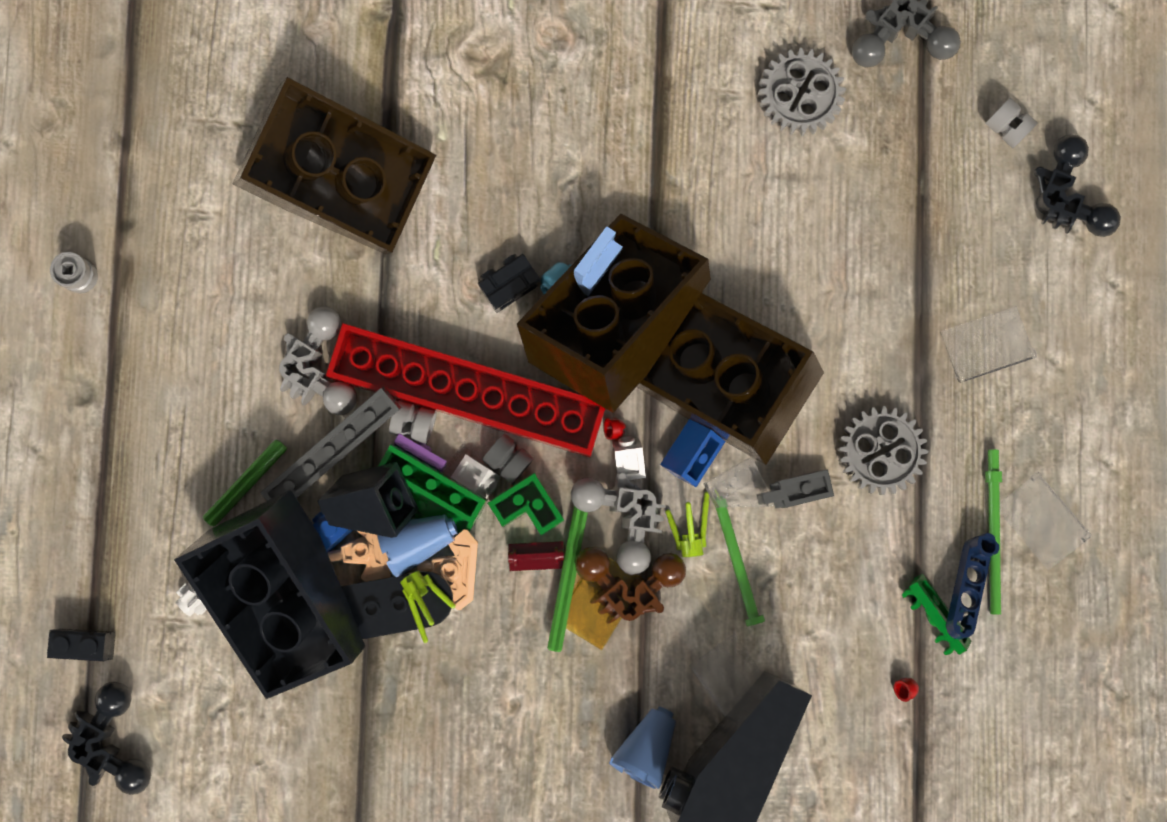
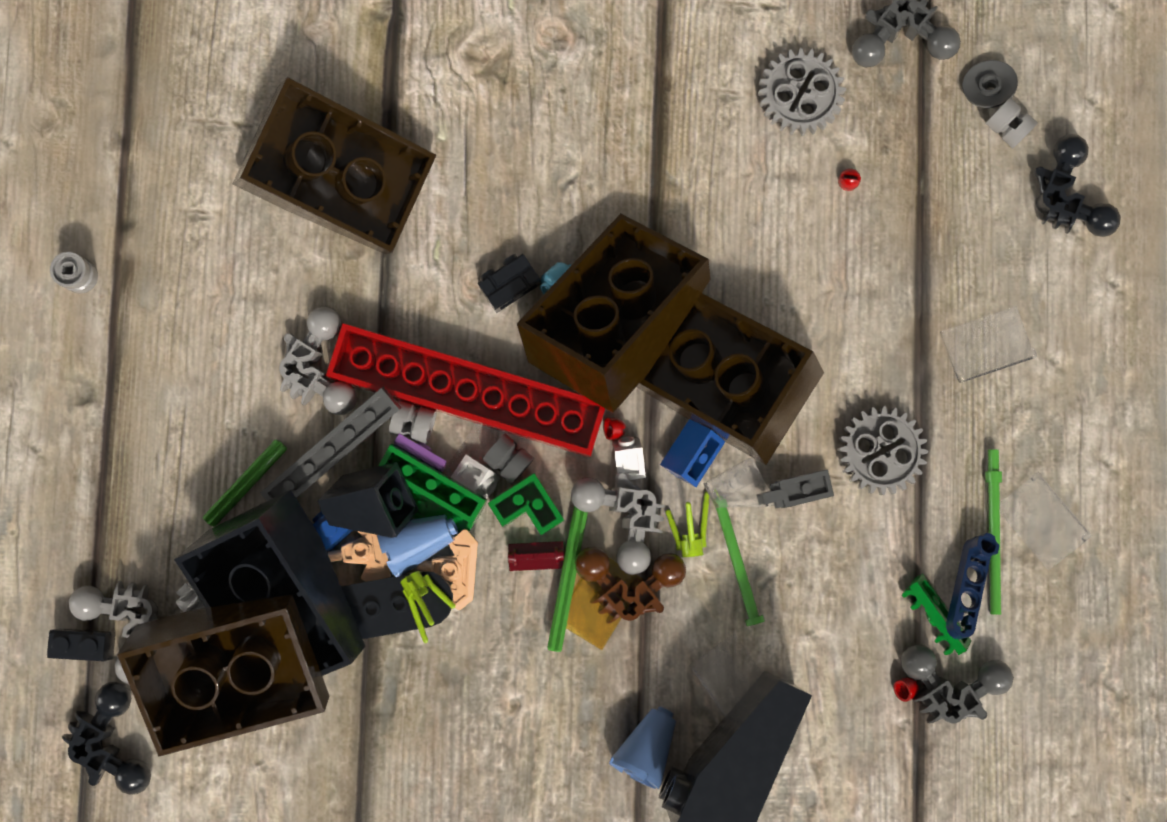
(88, 603): none -> light grey piece
(222, 672): none -> dark brown slope
(597, 261): light blue slope -> none
(849, 184): none -> red hinge
(920, 663): none -> dark grey piece
(986, 75): none -> dark grey dish

